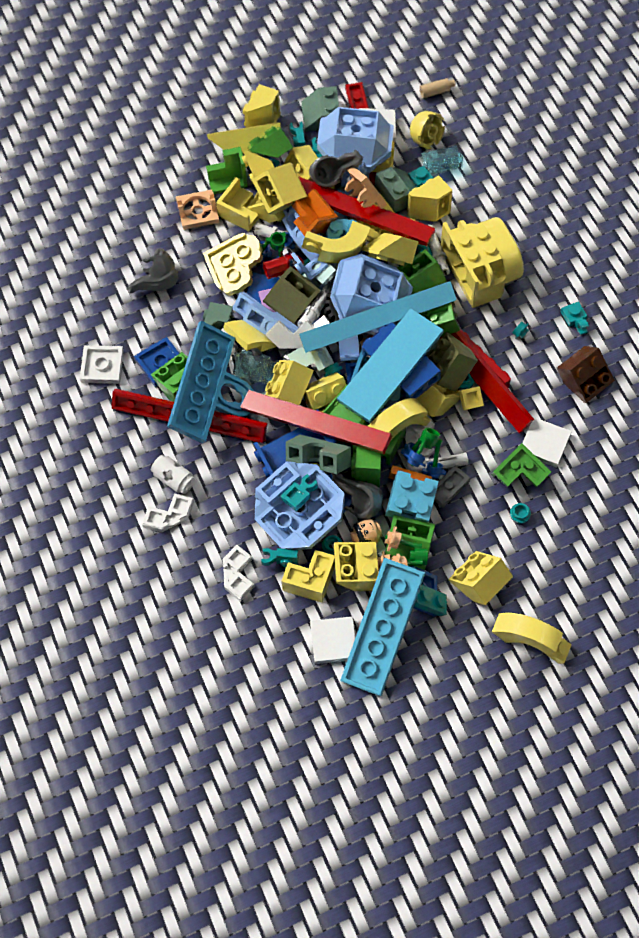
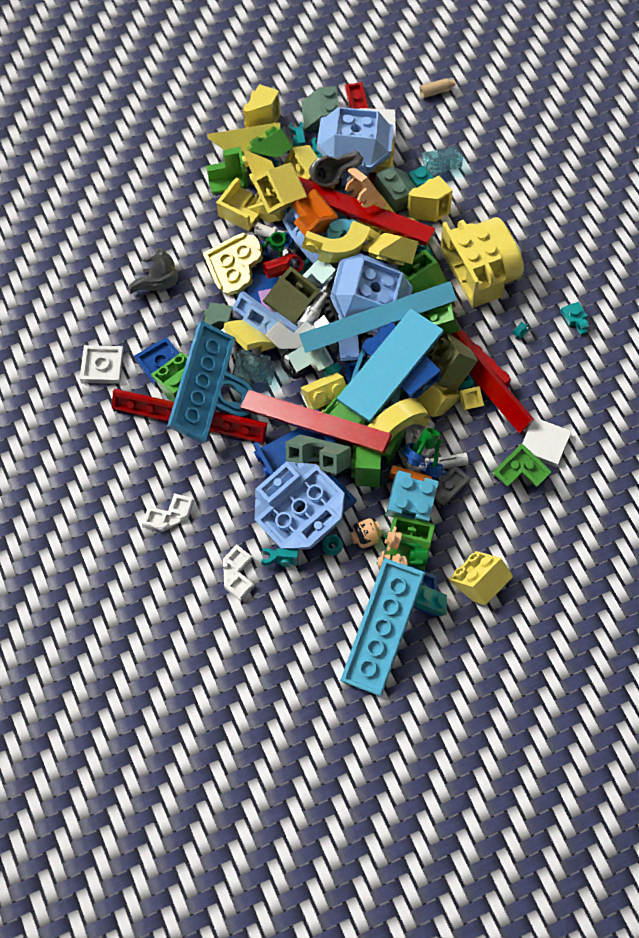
(172, 474): white piece -> none
(188, 223): light nougat piece -> none
(289, 381): light yellow slope -> none
(297, 494): teal plate -> none
(307, 269): light blue bracket -> none
(310, 581): light yellow panel -> none
(332, 639): white tile -> none
(356, 565): light yellow slope -> none
(365, 496): dark grey piece -> none
(427, 129): light yellow cylinder -> none
(438, 254): white pin -> none
(520, 513): teal plate -> none
(533, 632): light yellow arch -> none
(586, 373): reddish brown slope -> none

